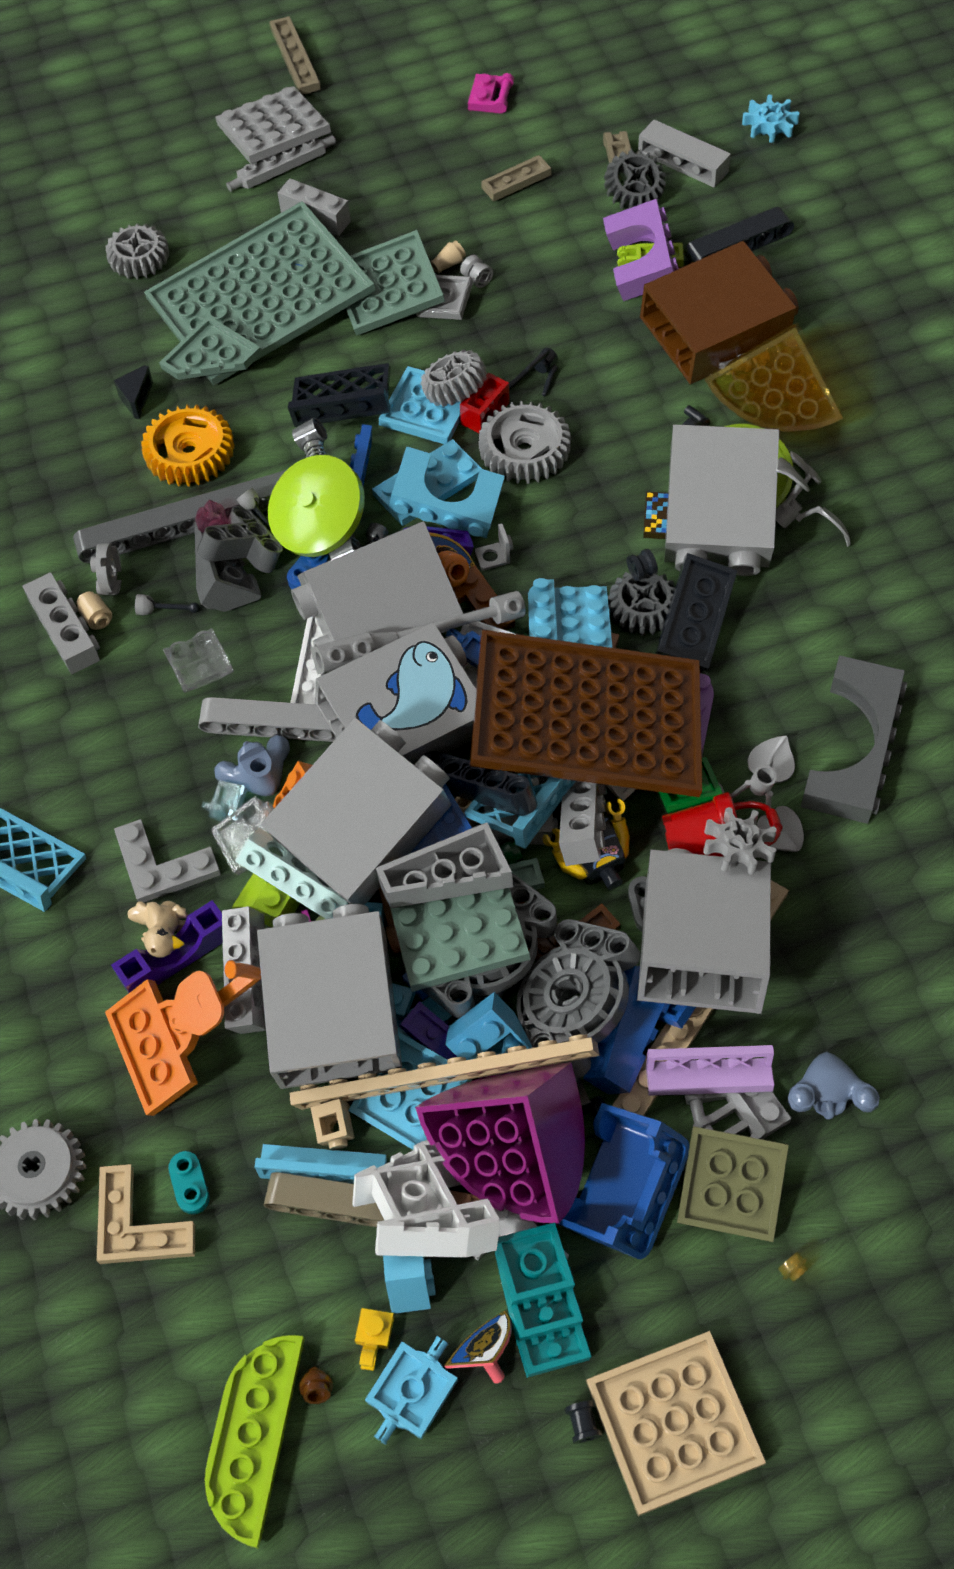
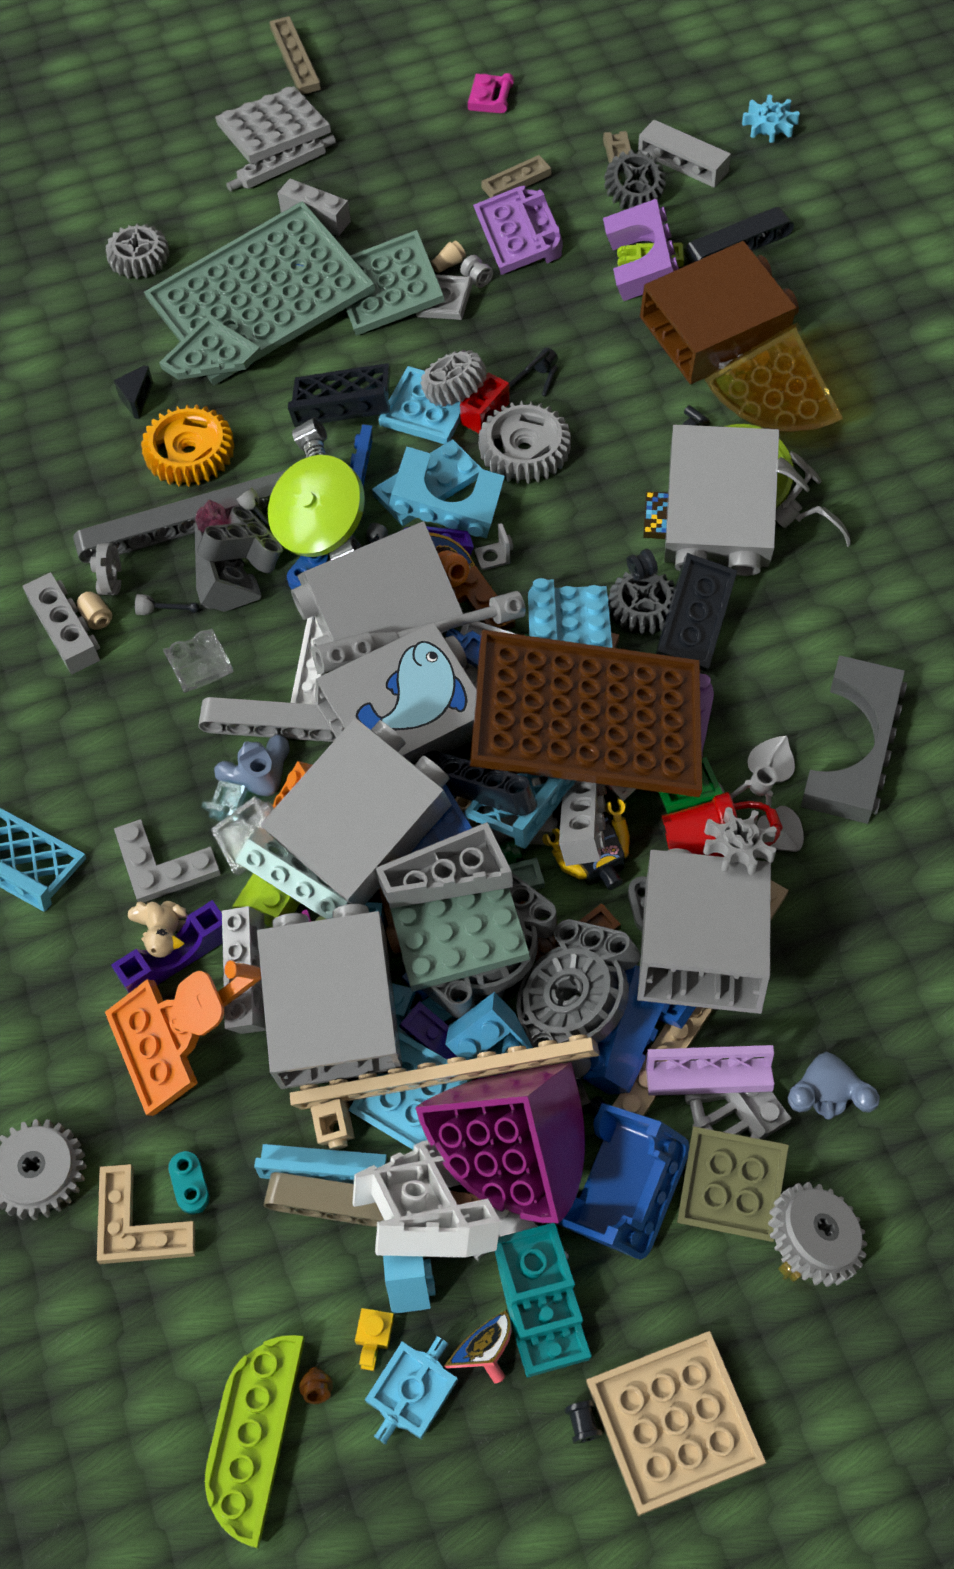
(519, 228): none -> medium lavender plate
(817, 1234): none -> light grey gear

